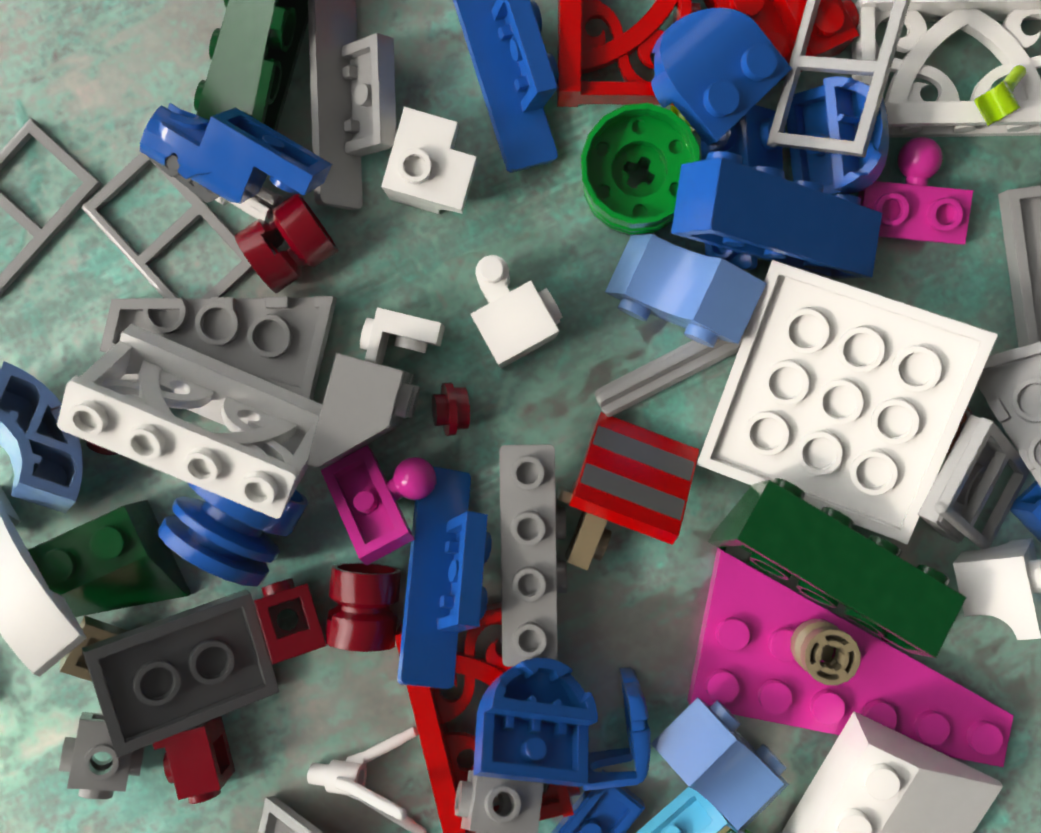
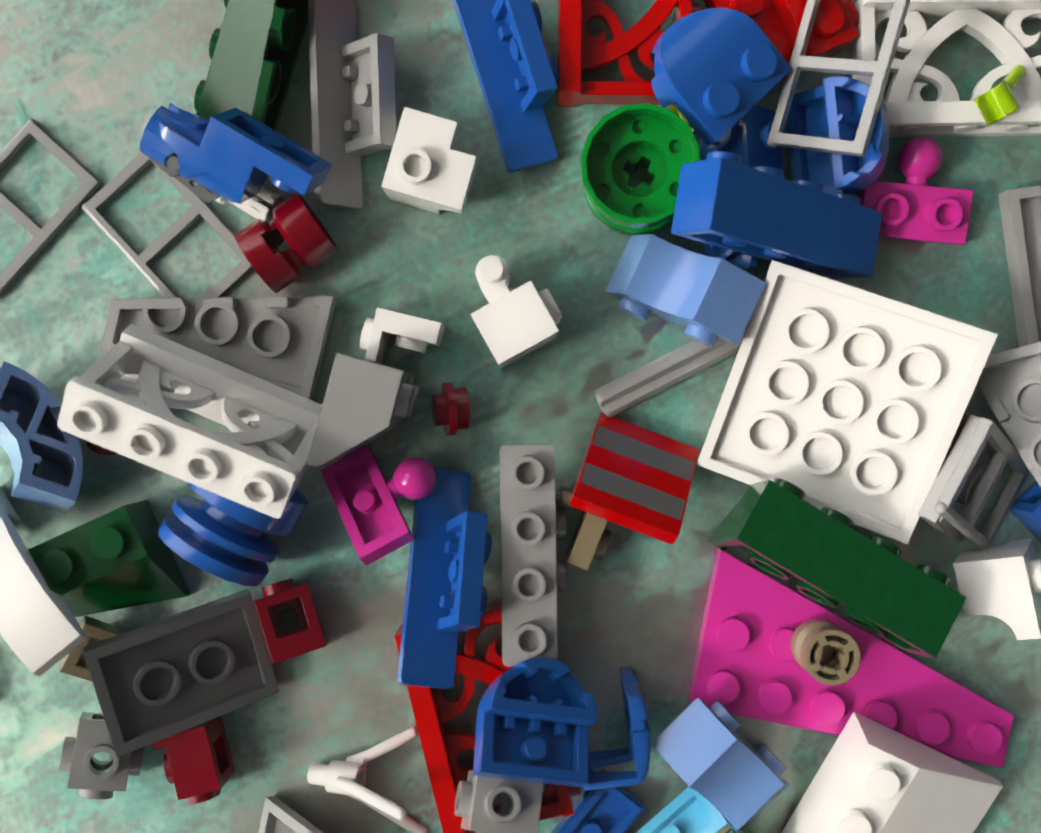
(363, 613): dark red wheel -> none

